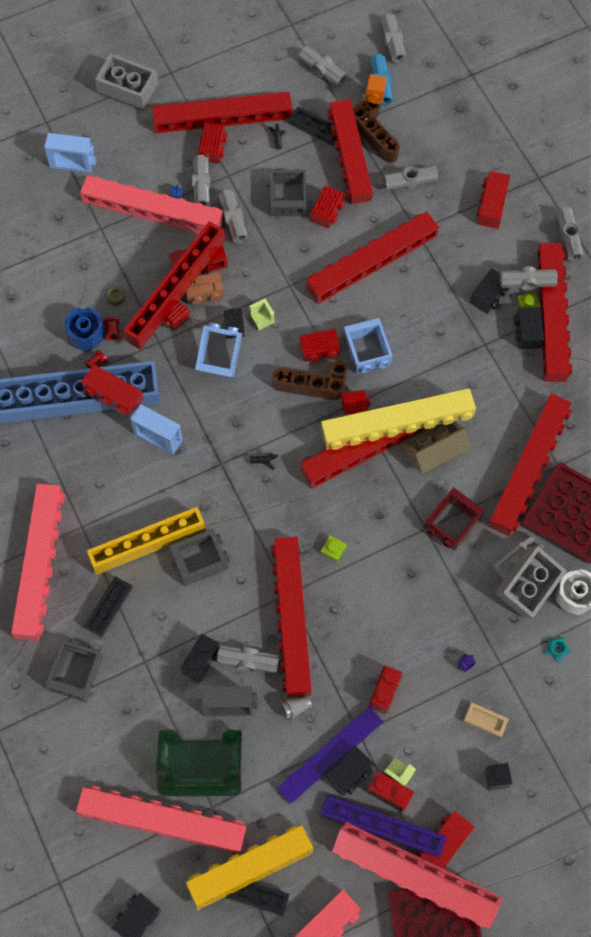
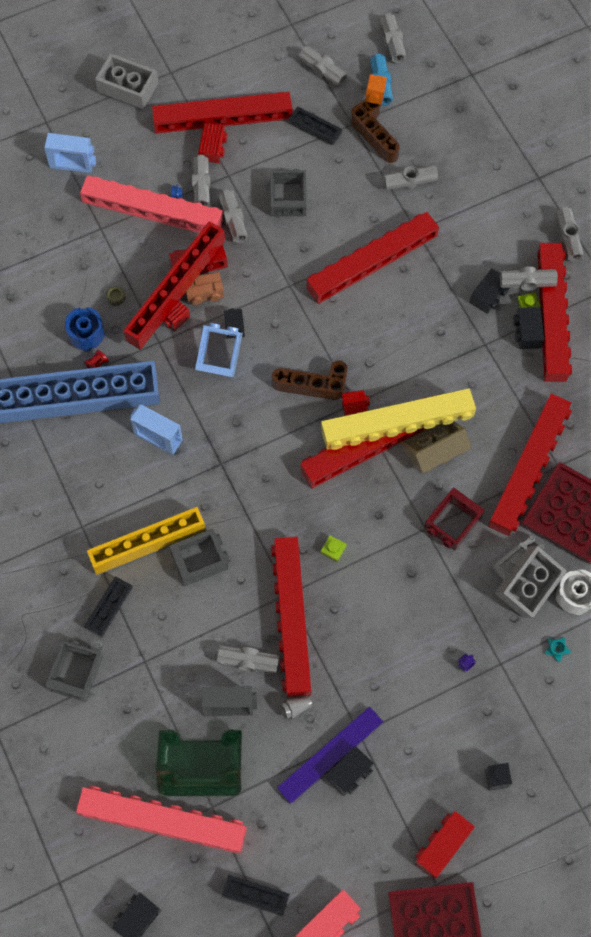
(37, 562): coral brick -> none
(112, 328): red bush -> none
(112, 390): red brick -> none
(200, 658): black brick -> none
(249, 867): yellow brick -> none
(261, 314): yellowish green panel -> none
(263, 460): black bar -> none
(277, 136): black bar -> none
(319, 345): red brick -> none
(327, 207): red brick -> none
(350, 152): red brick -> none
(365, 329): light blue window -> none
(384, 826): dark purple tile -> none
(385, 689): red brick -> none
(390, 791): red brick -> none
(399, 771): yellowish green panel -> none
(417, 875): coral brick -> none
(485, 720): tan tile -> none
(493, 199): red brick -> none

